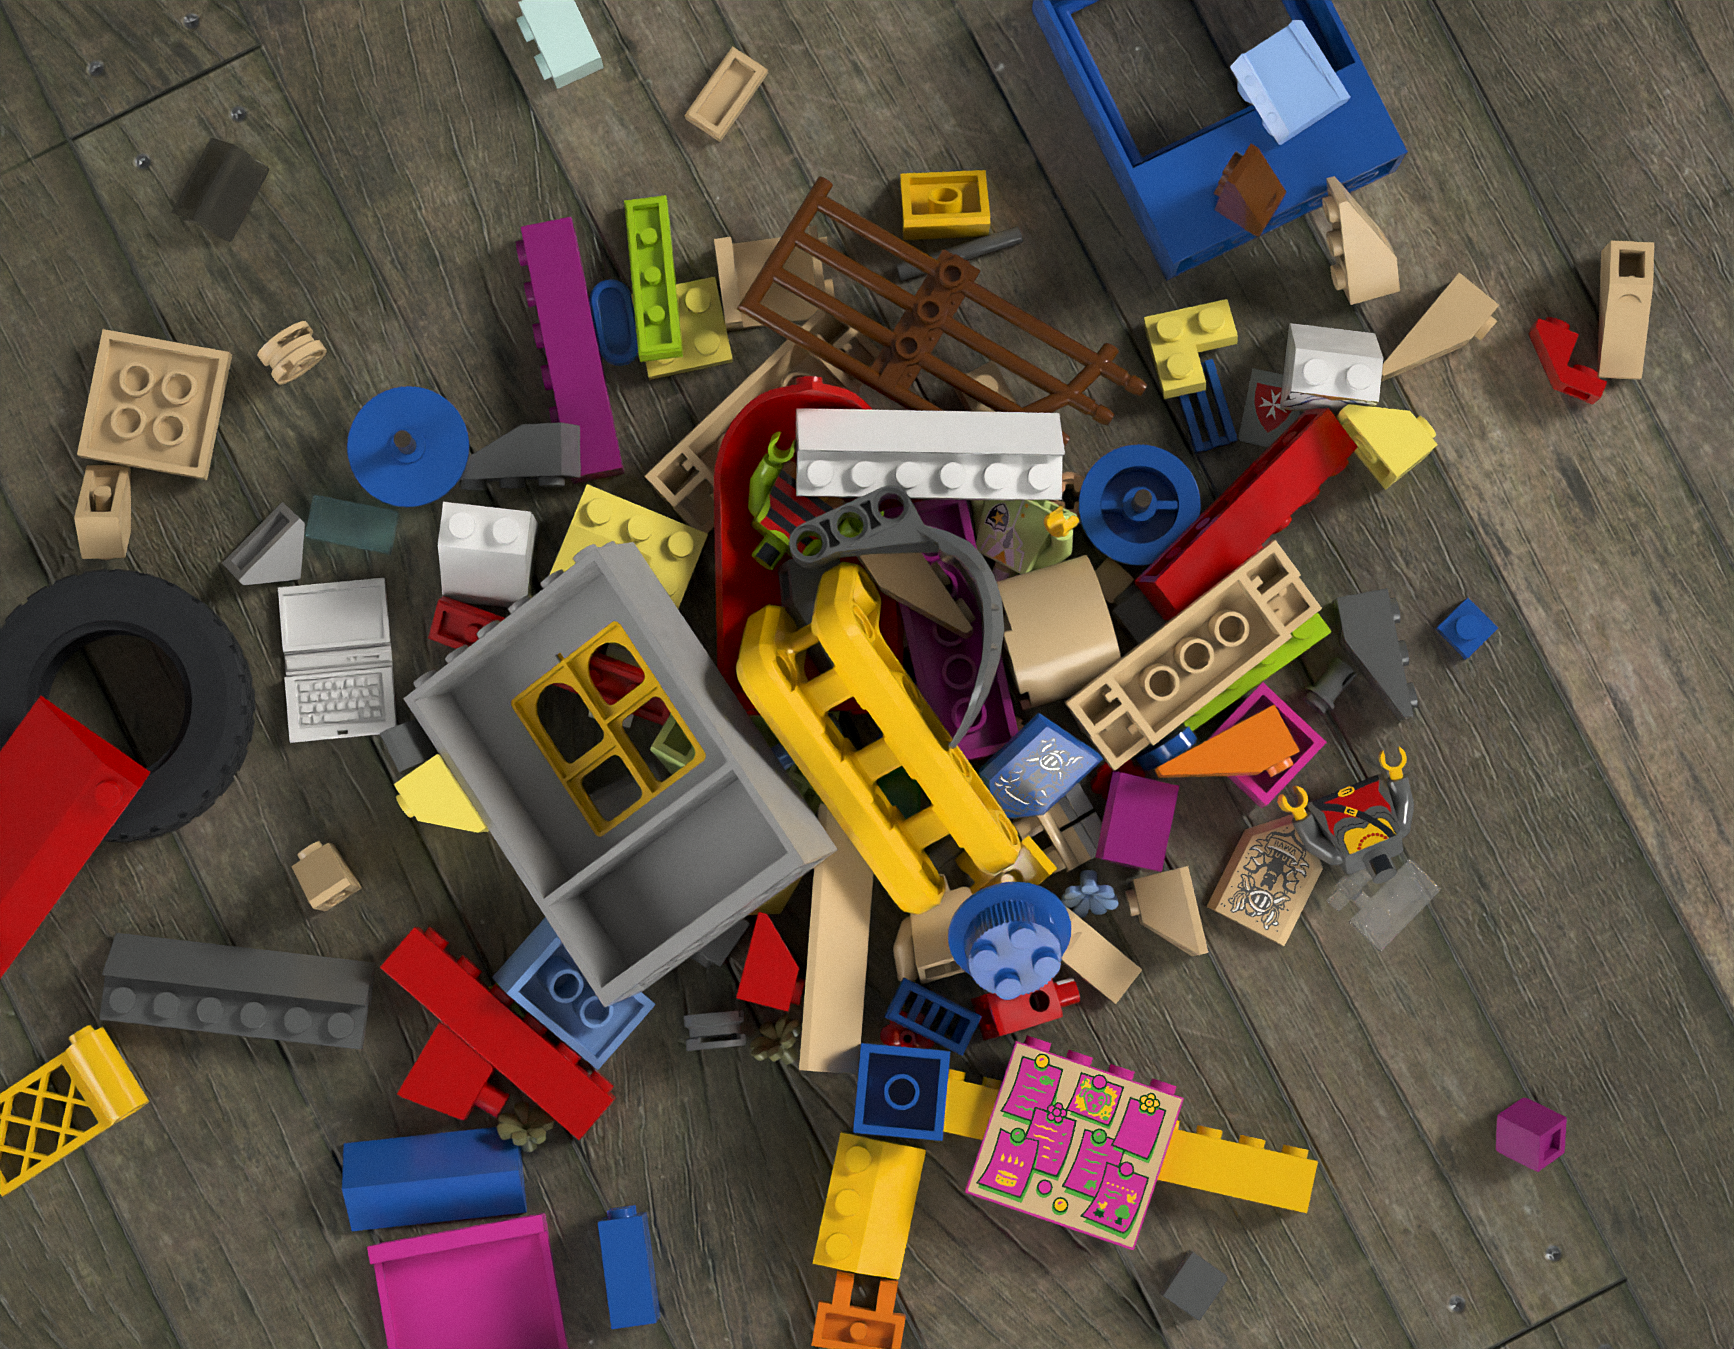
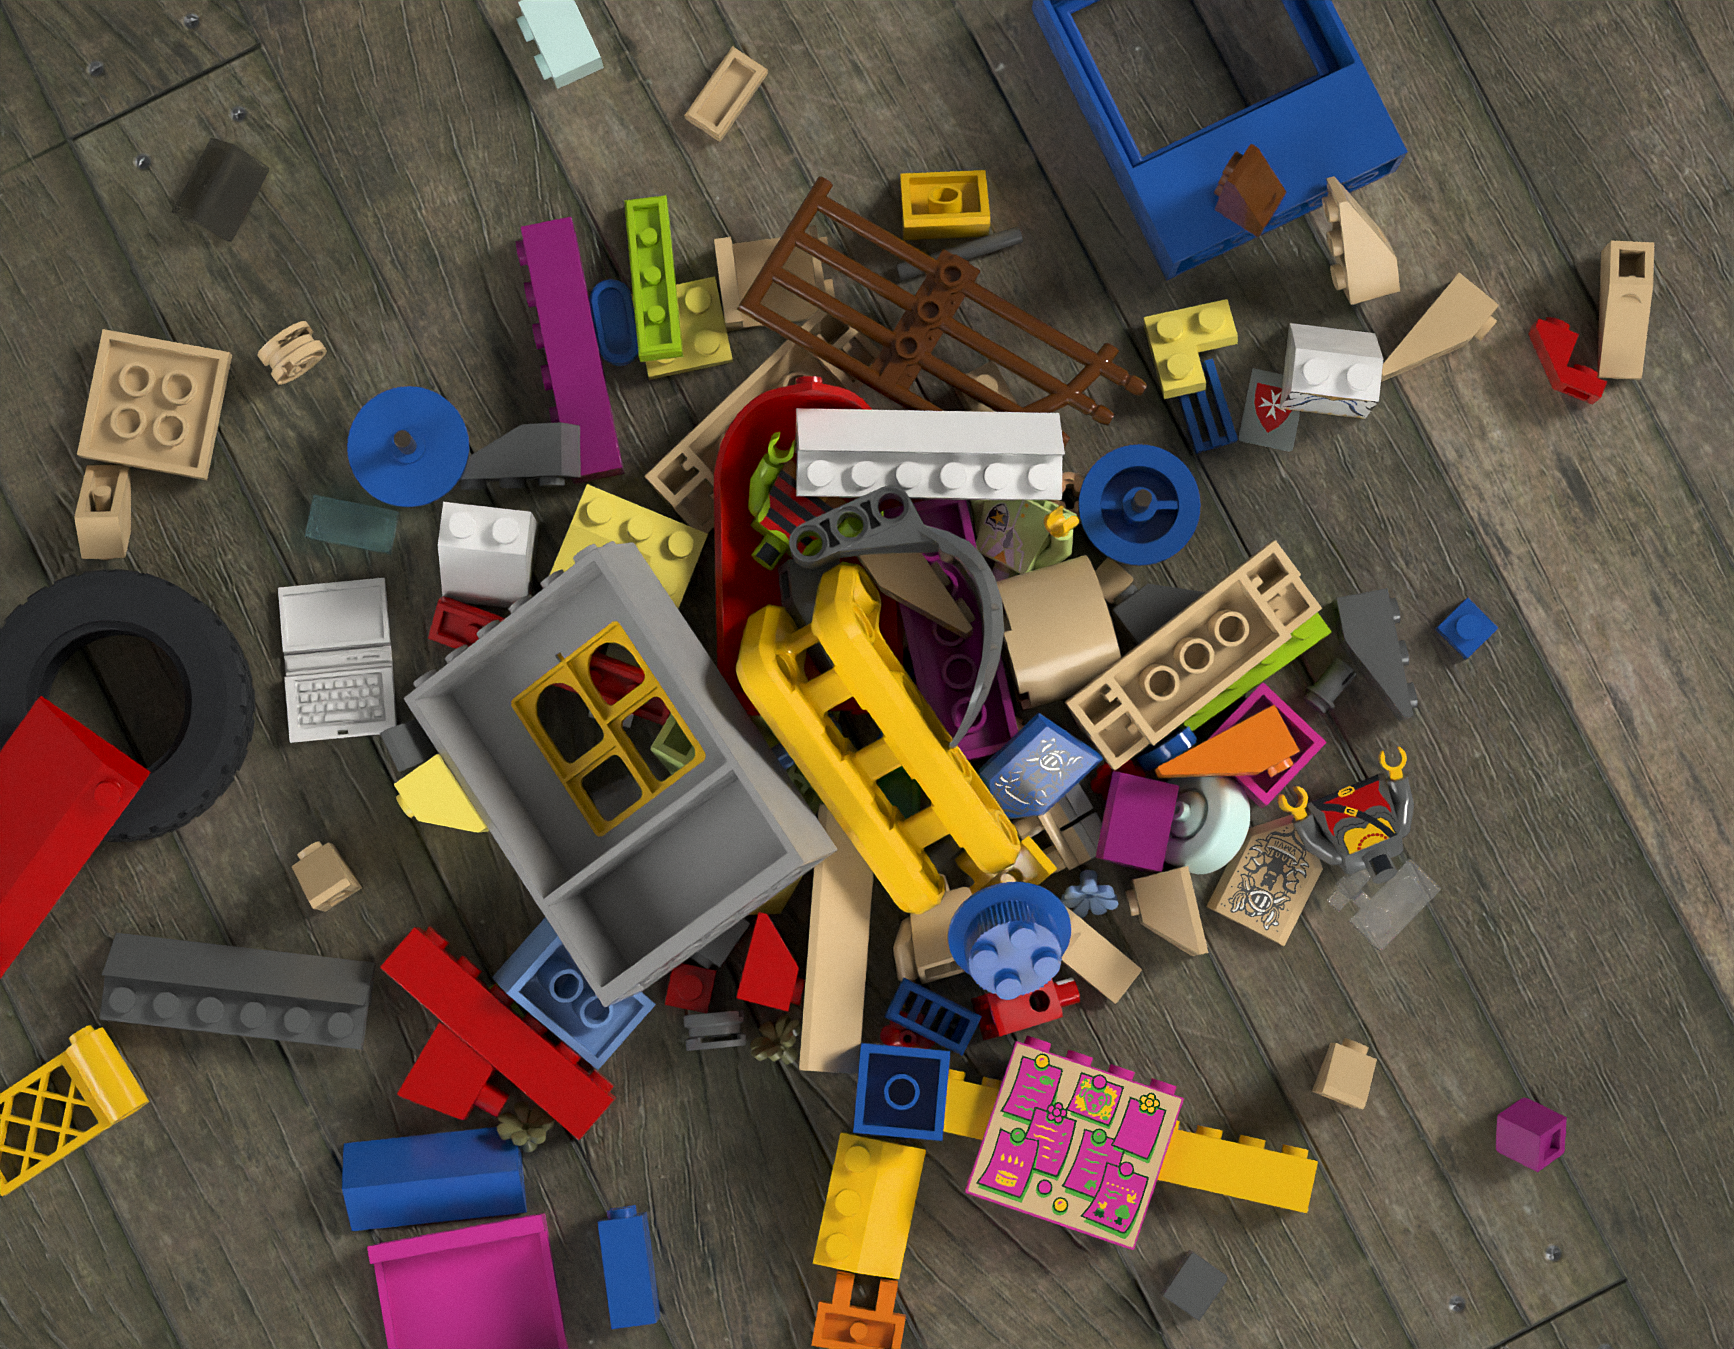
(270, 551): light grey slope -> none
(690, 988): none -> red plate
(1207, 823): none -> light aqua wheel
(1248, 511): red brick -> none
(1289, 82): light blue slope -> none
(1346, 1074): none -> tan slope
(1387, 439): light yellow slope -> none

